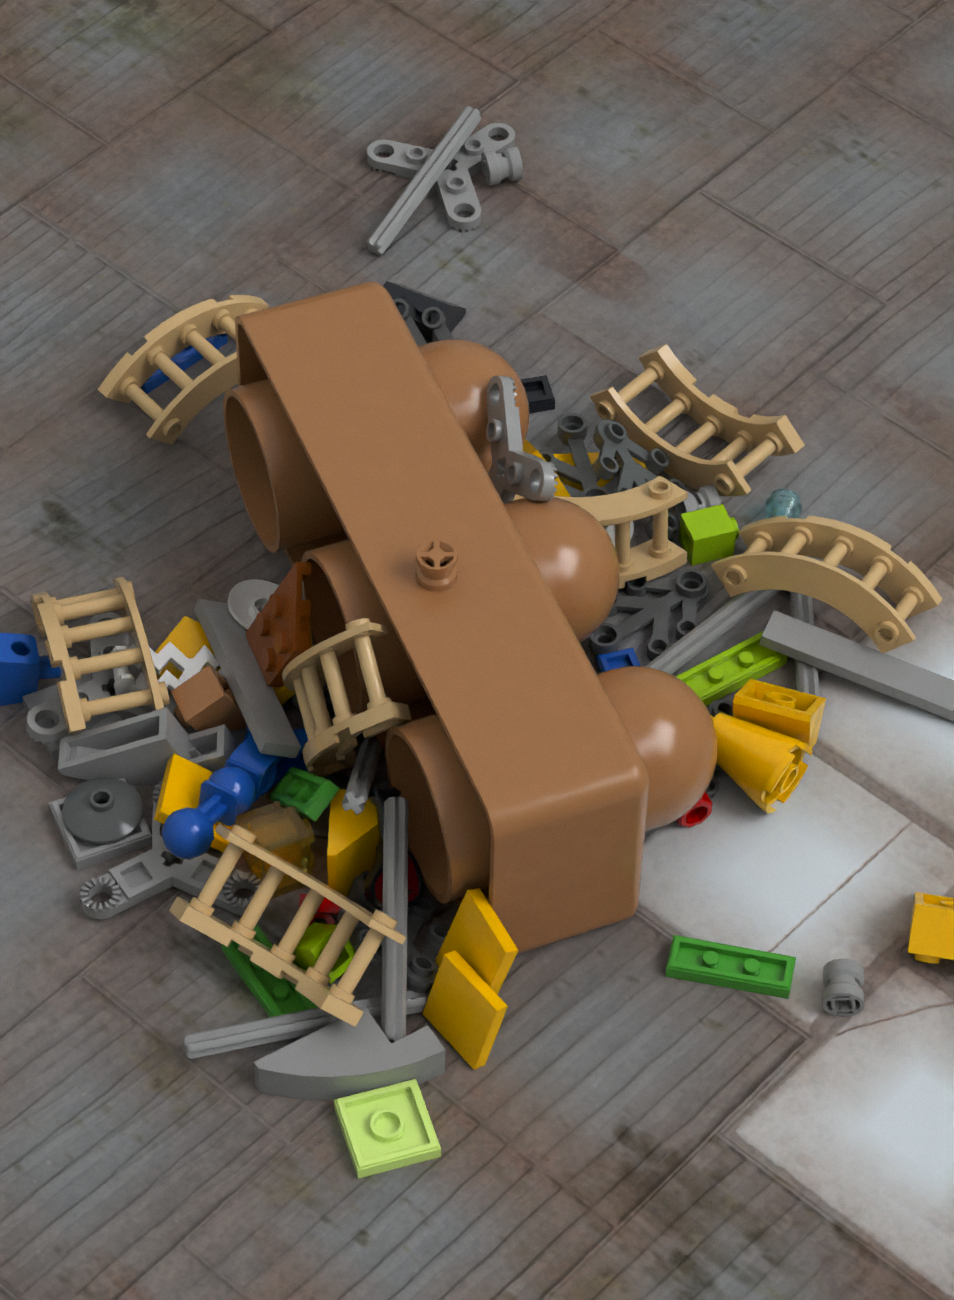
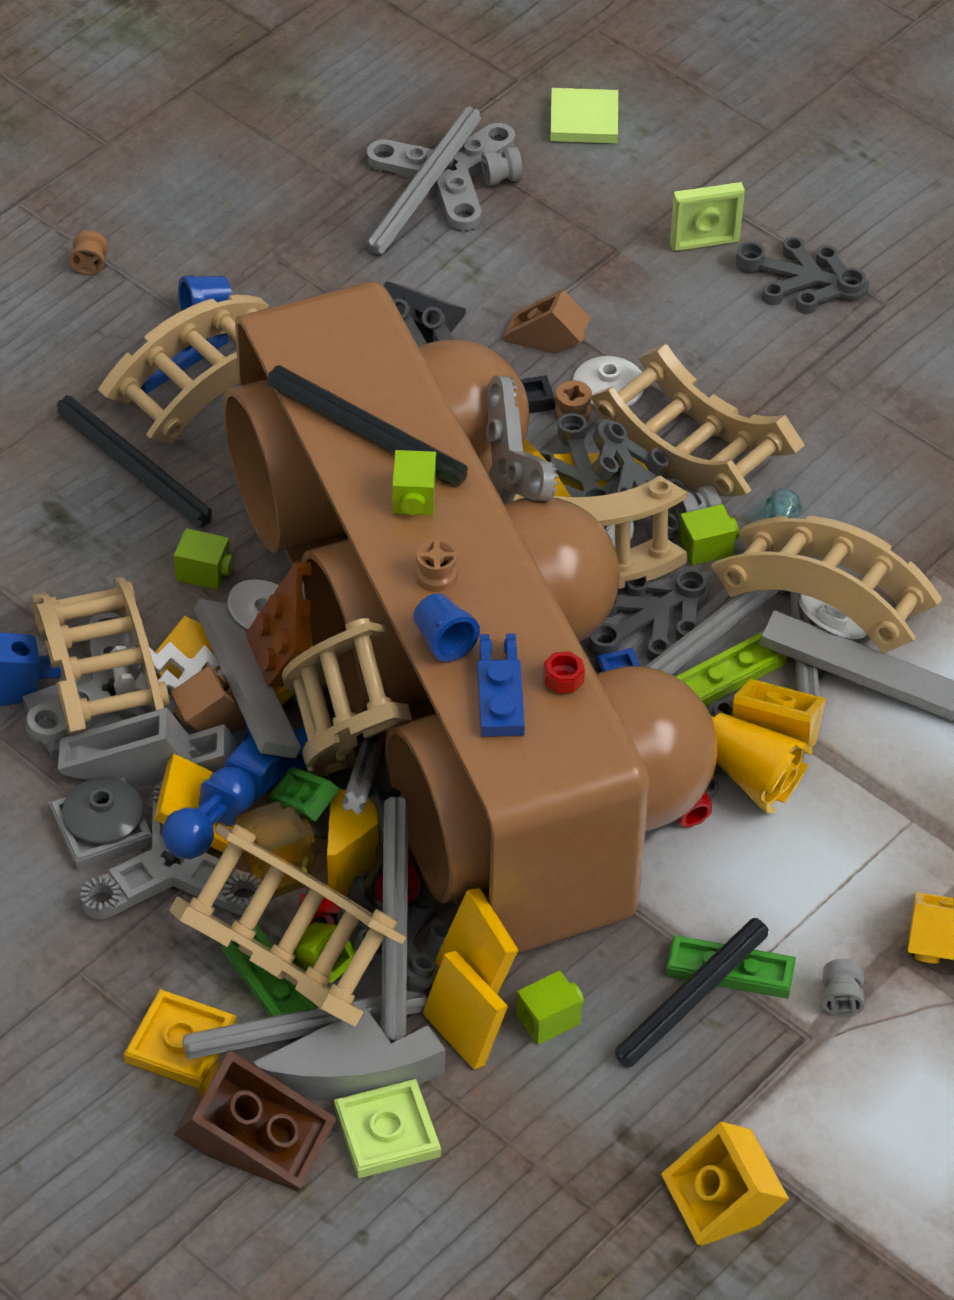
(88, 252): none -> medium nougat wheel
(135, 461): none -> black axle
(159, 1038): none -> yellow tile
(199, 289): none -> blue piece
(203, 559): none -> lime brick
(255, 1123): none -> reddish brown slope
(361, 421): none -> black axle
(414, 482): none -> lime brick
(446, 627): none -> blue piece
(500, 690): none -> blue hinge
(549, 324): none -> medium nougat slope
(549, 1007): none -> lime brick
(563, 672): none -> red tile
(573, 398): none -> medium nougat wheel
(584, 115): none -> yellowish green tile
(608, 372): none -> white dish
(691, 992): none -> black axle
(706, 216): none -> yellowish green tile
(724, 1184): none -> yellow slope
(829, 618): none -> white dish
(844, 282): none -> dark grey plant

